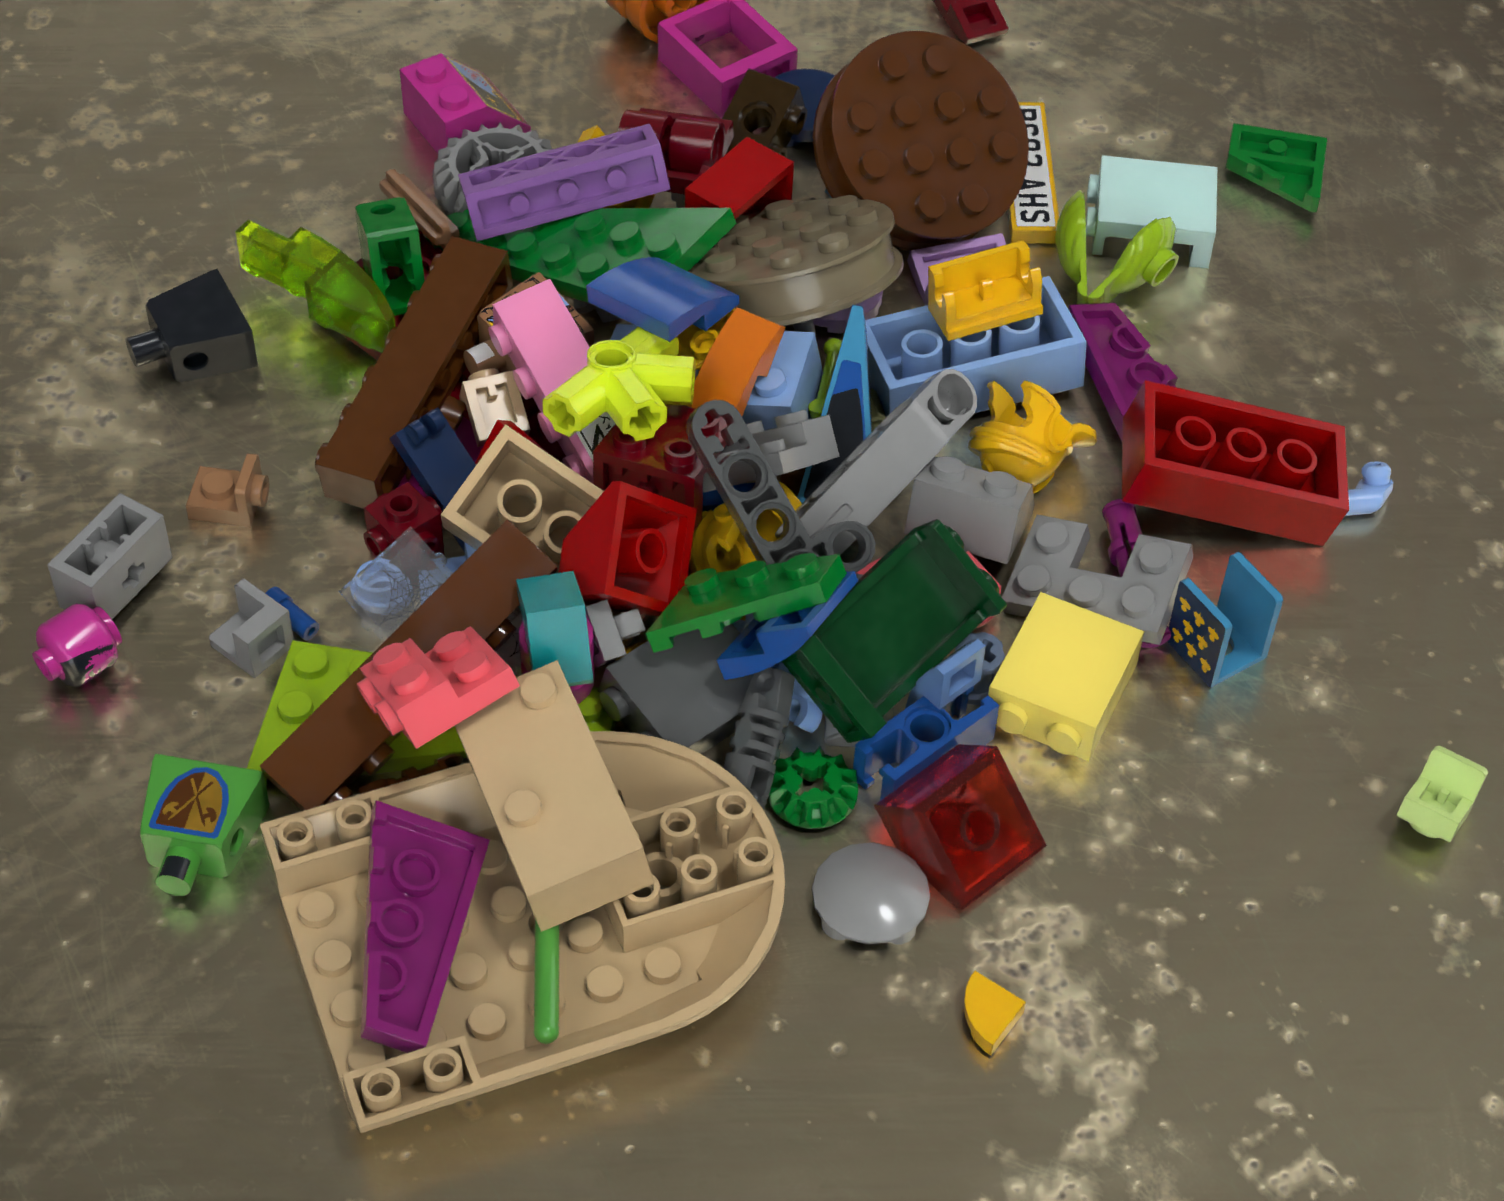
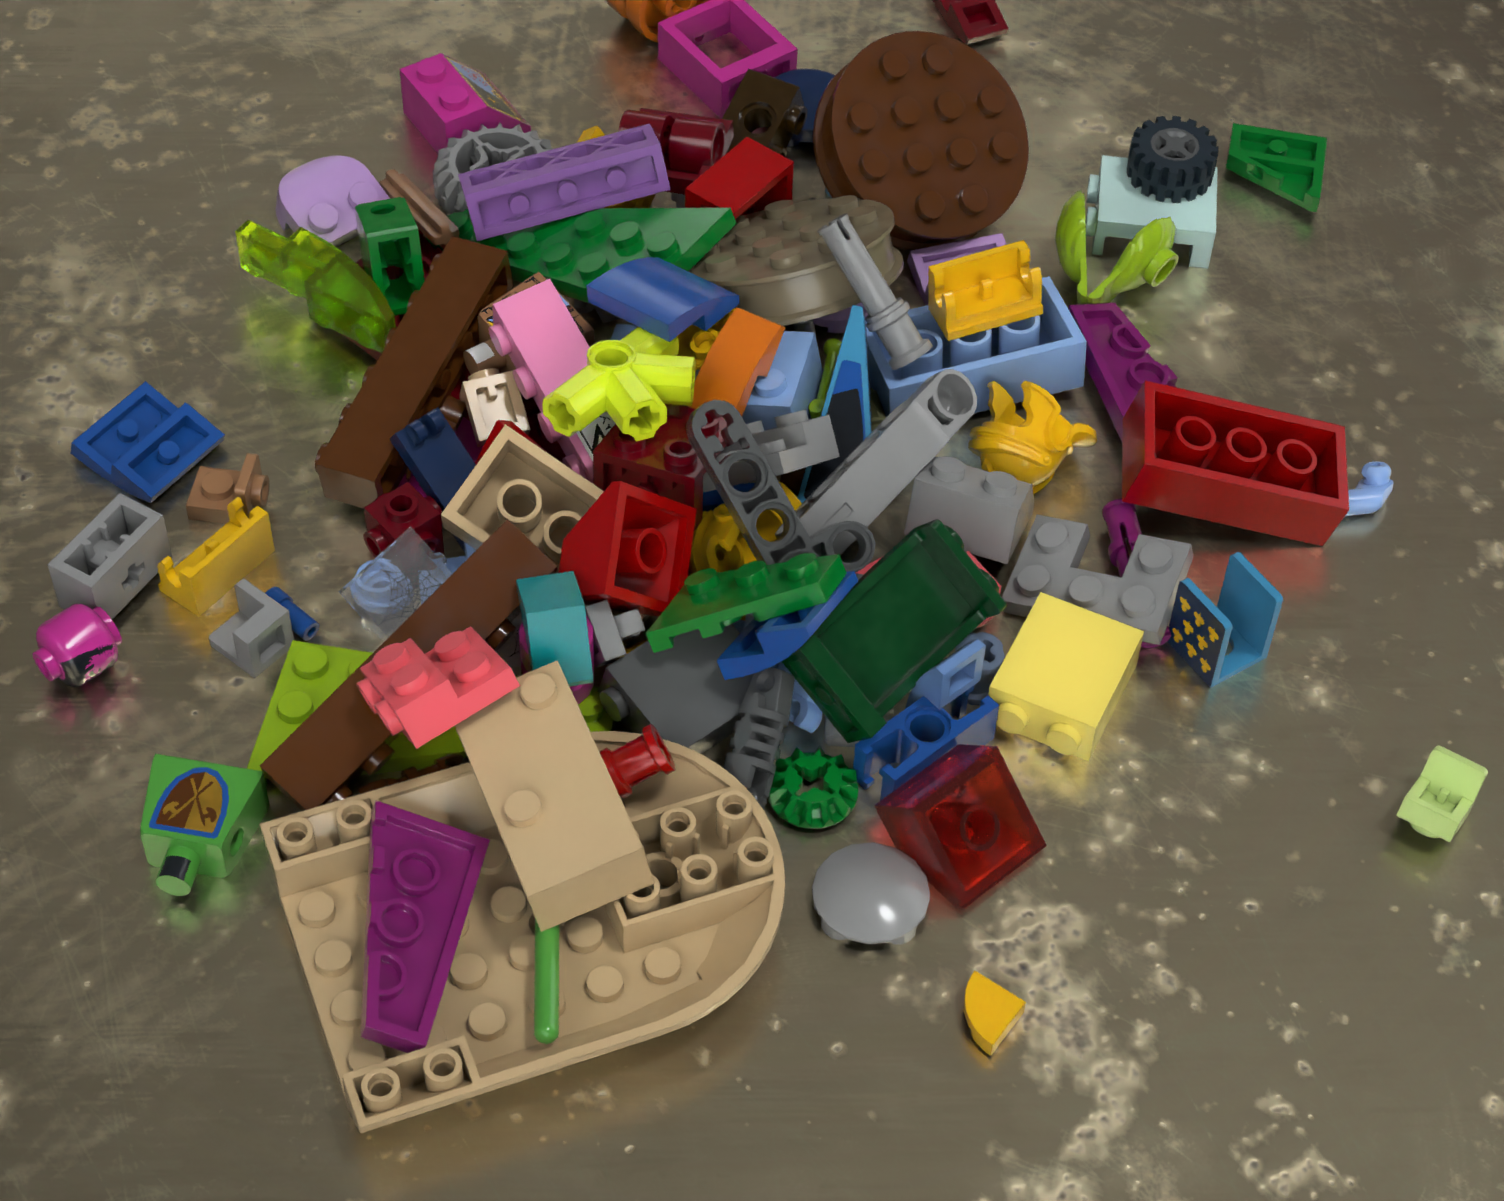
(146, 443): none -> blue slope
(196, 331): black torso -> none
(219, 561): none -> yellow hinge
(324, 197): none -> lavender slope
(638, 760): none -> red bush
(885, 313): none -> light grey pin
(1035, 209): tile -> none
(1172, 159): none -> black wheel

